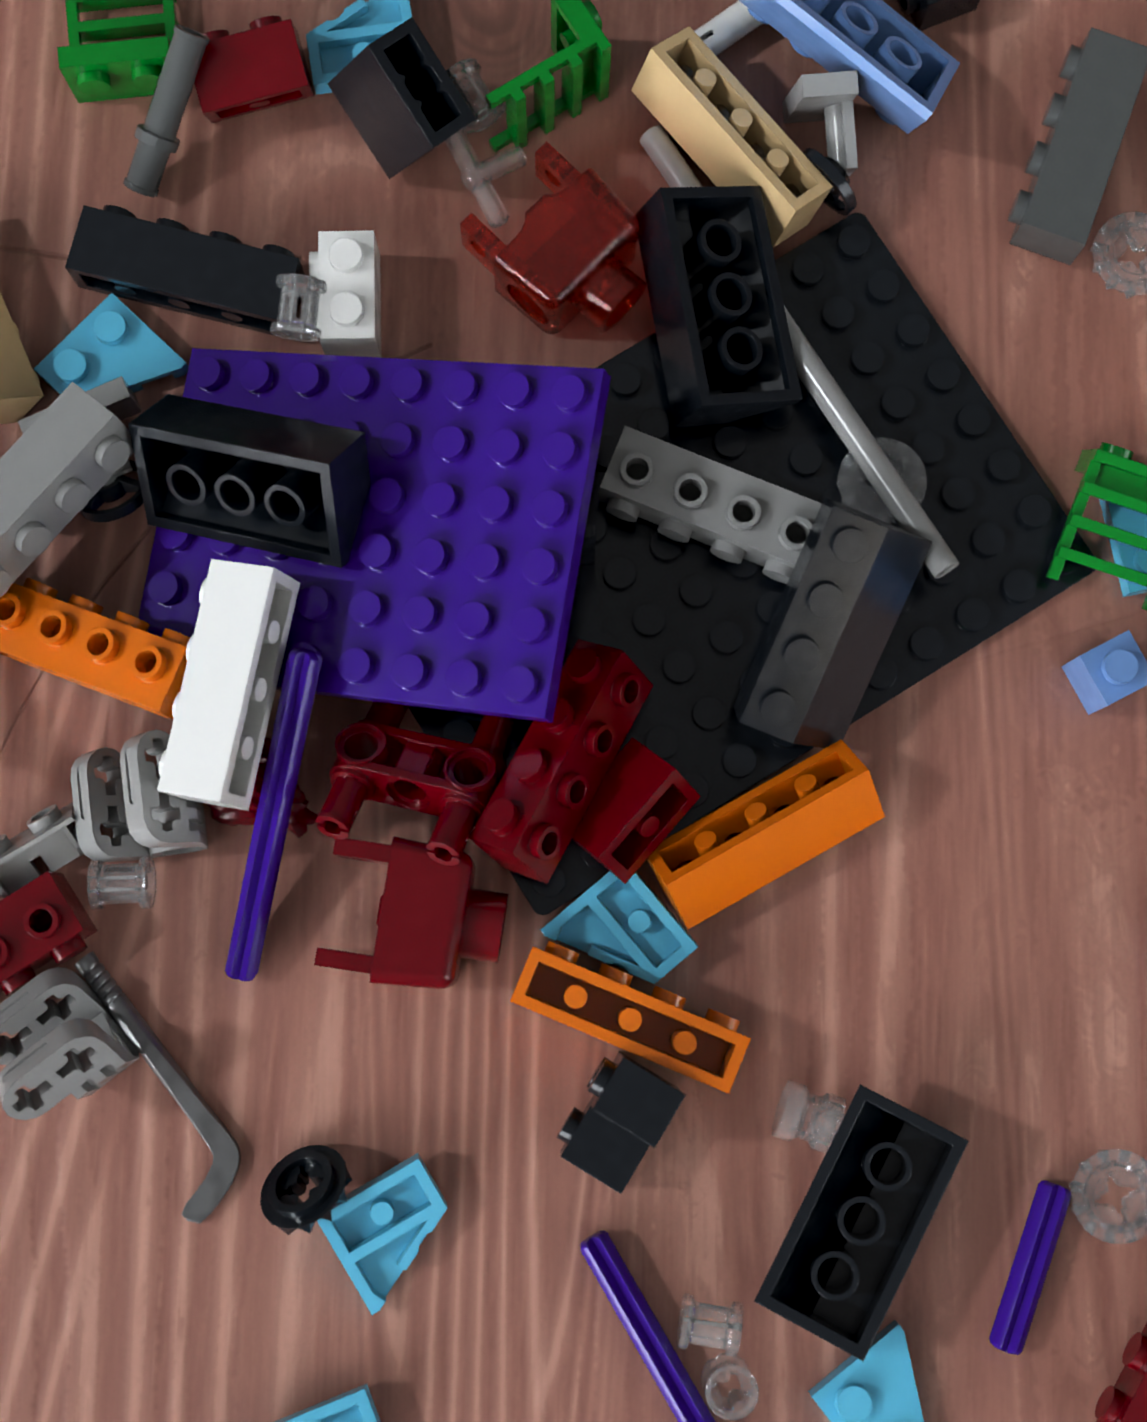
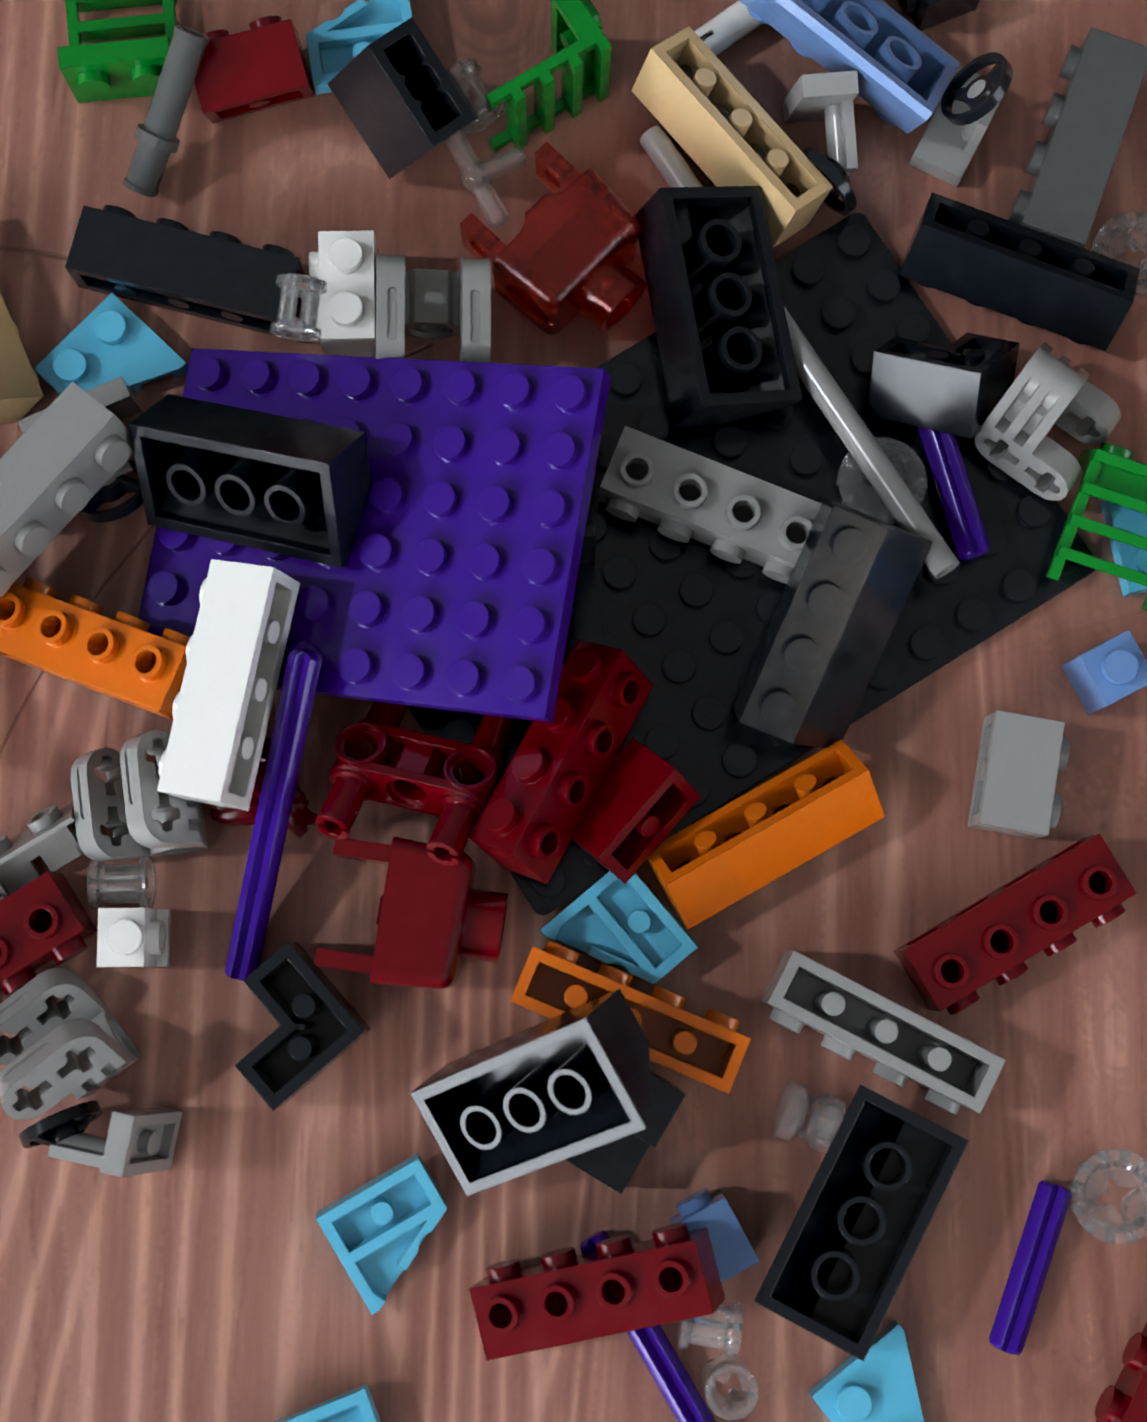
(133, 937): none -> white brick
(135, 1143): none -> light grey piece
(211, 1129): flat silver piece -> none
(289, 1180): black gear -> none
(313, 1027): none -> black brick
(433, 306): none -> light grey piece
(541, 1094): none -> black slope
(597, 1292): none -> dark red brick
(728, 1240): none -> medium blue brick
(883, 1031): none -> light grey brick
(941, 385): none -> black panel
(955, 493): none -> dark purple axle
(962, 118): none -> piece
(1016, 923): none -> dark red brick
(1018, 775): none -> light grey brick
(1020, 272): none -> black brick
(1039, 397): none -> light grey piece

